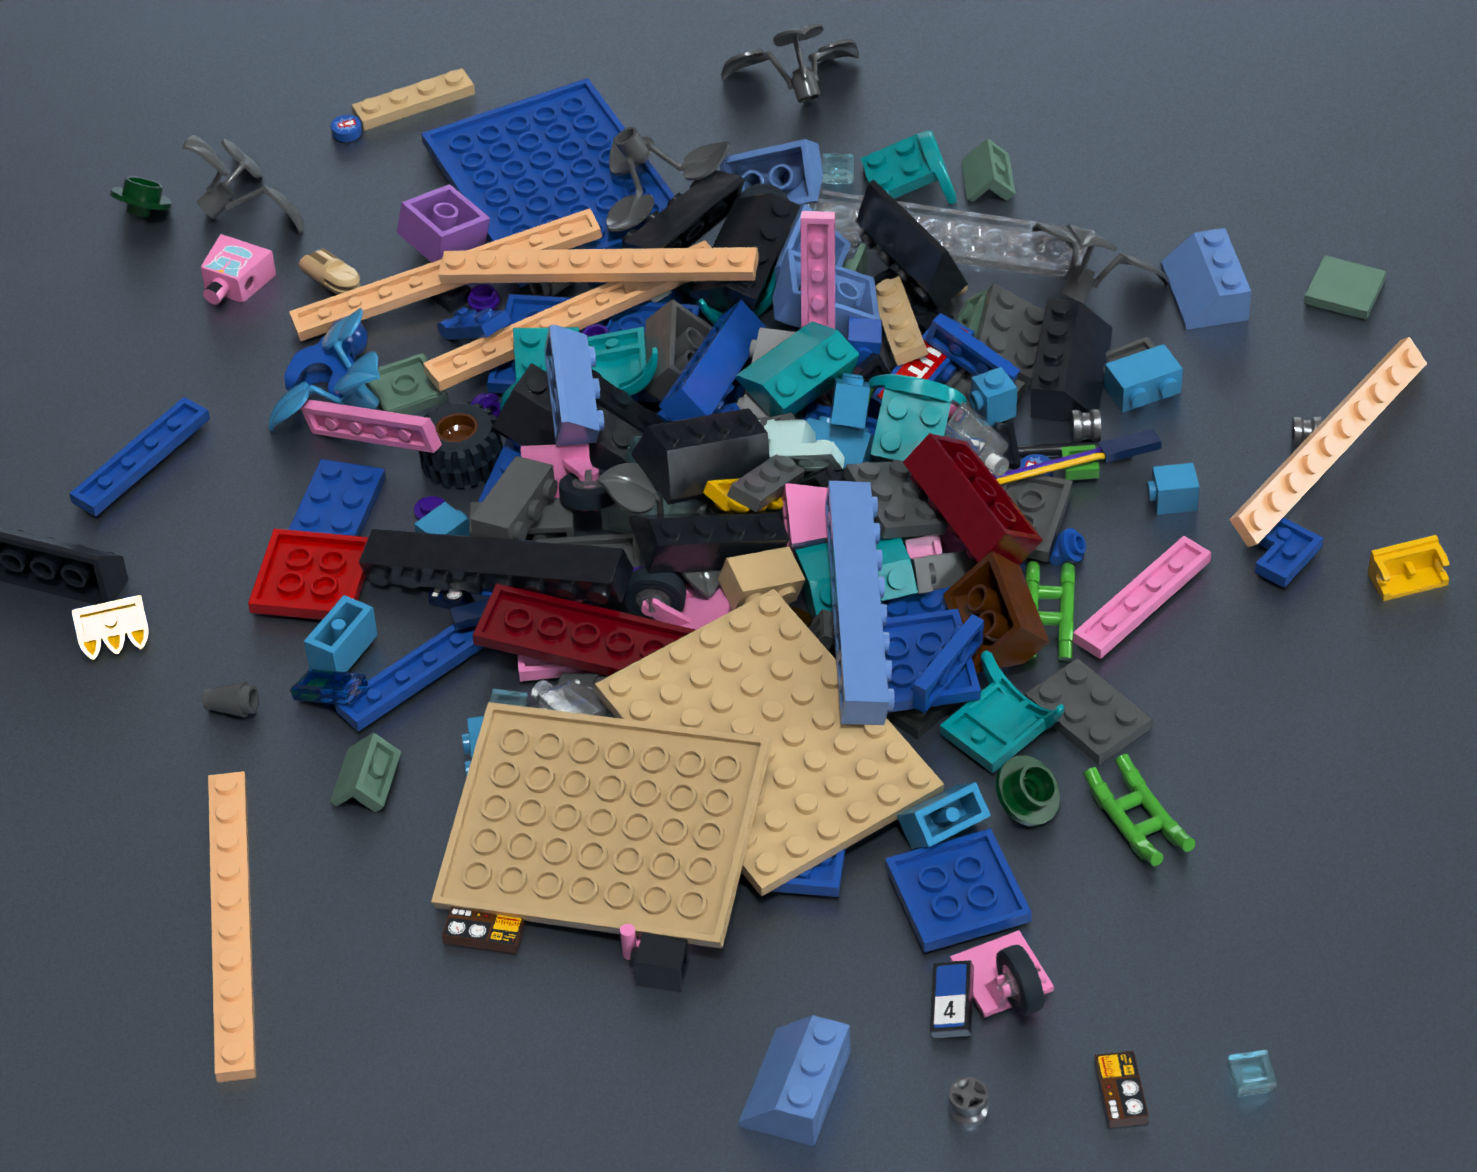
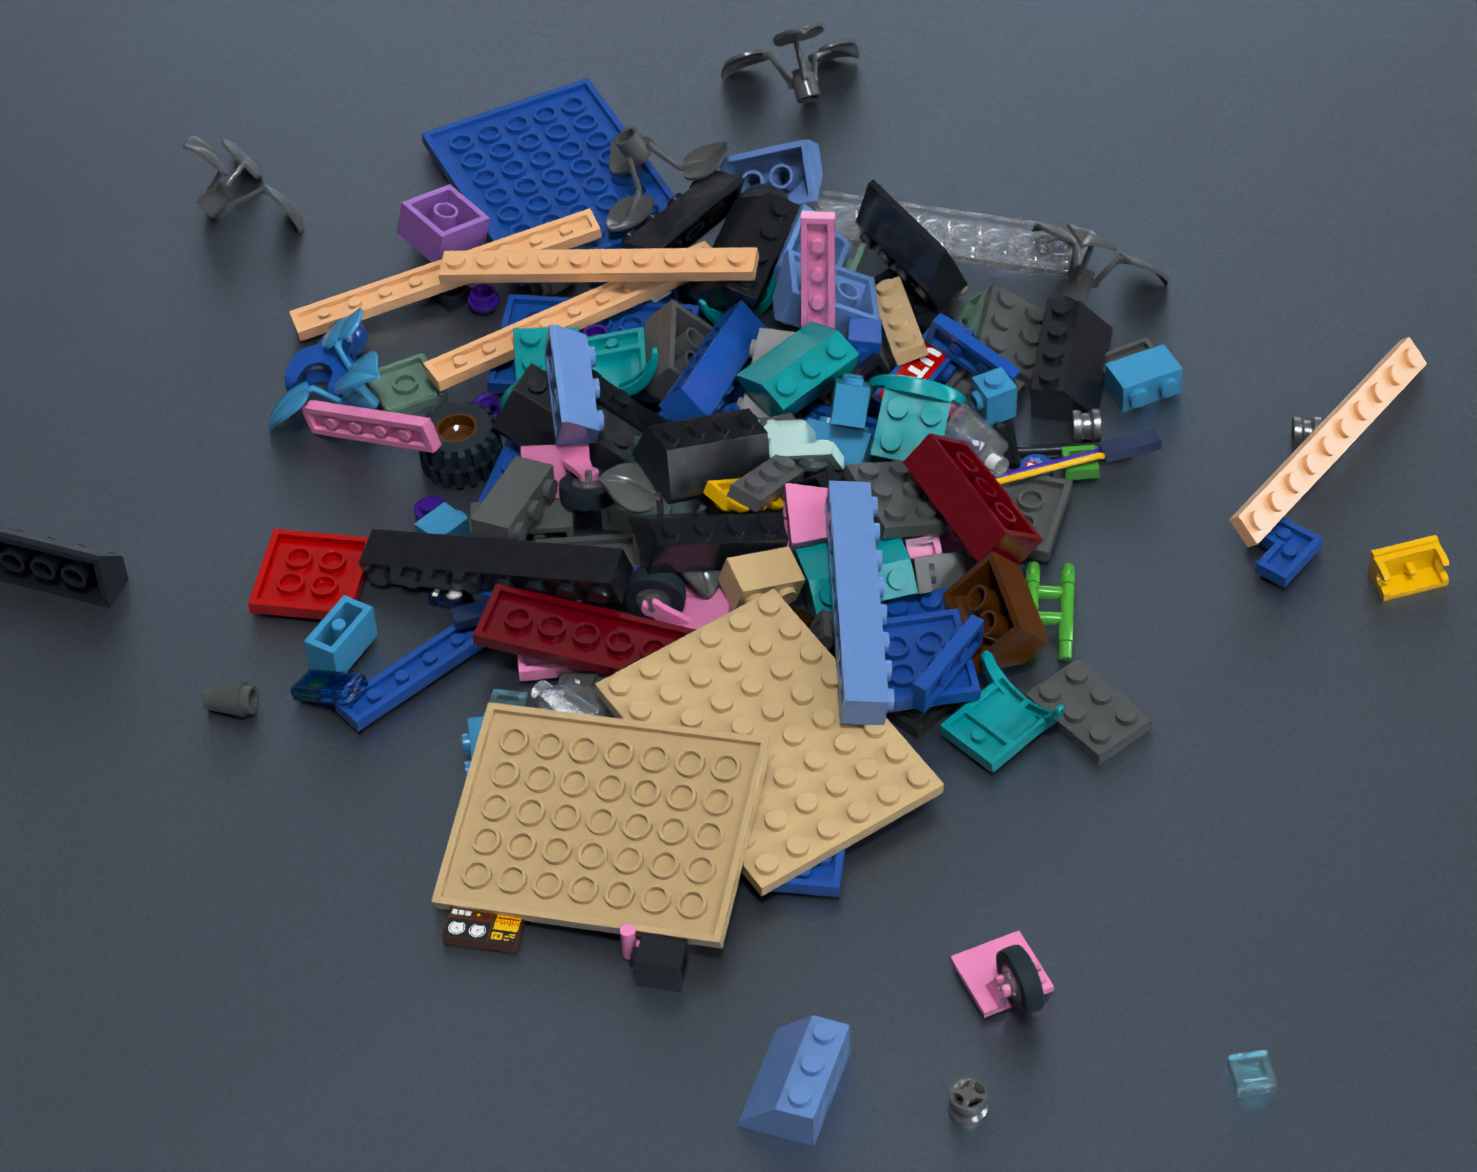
(111, 624): plate -> none
(139, 456): blue plate -> none
(141, 196): dark green piece -> none
(231, 928): light nougat plate -> none
(235, 270): bright pink torso -> none
(330, 271): tan arm -> none
(339, 498): blue plate -> none
(346, 128): blue tile -> none
(367, 772): sand green panel -> none
(413, 99): tan plate -> none
(473, 324): blue plate -> none
(838, 168): clear light blue plate -> none
(909, 166): teal piece -> none
(943, 815): dark azure brick -> none
(952, 999): tile -> none
(958, 890): blue plate -> none
(986, 169): sand green panel -> none
(1027, 790): dark green piece -> none
(1068, 547): blue plate -> none
(1121, 1089): tile -> none
(1139, 795): bright green piece -> none
(1141, 597): bright pink plate -> none
(1173, 488): dark azure brick -> none
(1207, 280): medium blue slope -> none
(1345, 287): sand green tile -> none

